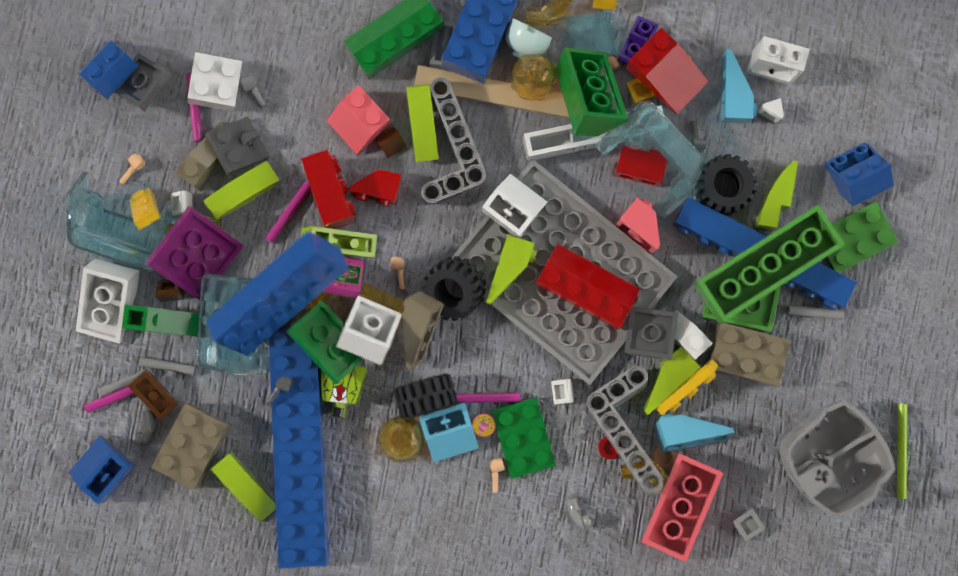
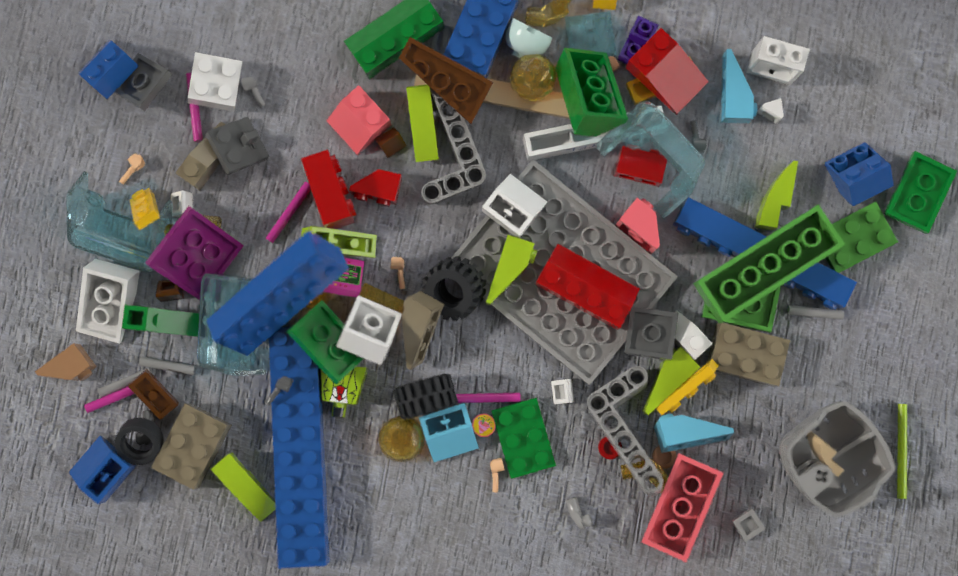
(69, 364): none -> medium nougat slope
(131, 454): none -> black tyre
(241, 191): lime slope -> none
(450, 80): none -> reddish brown wing
(742, 176): black tyre -> none
(824, 453): none -> tan slope
(920, 192): none -> green plate

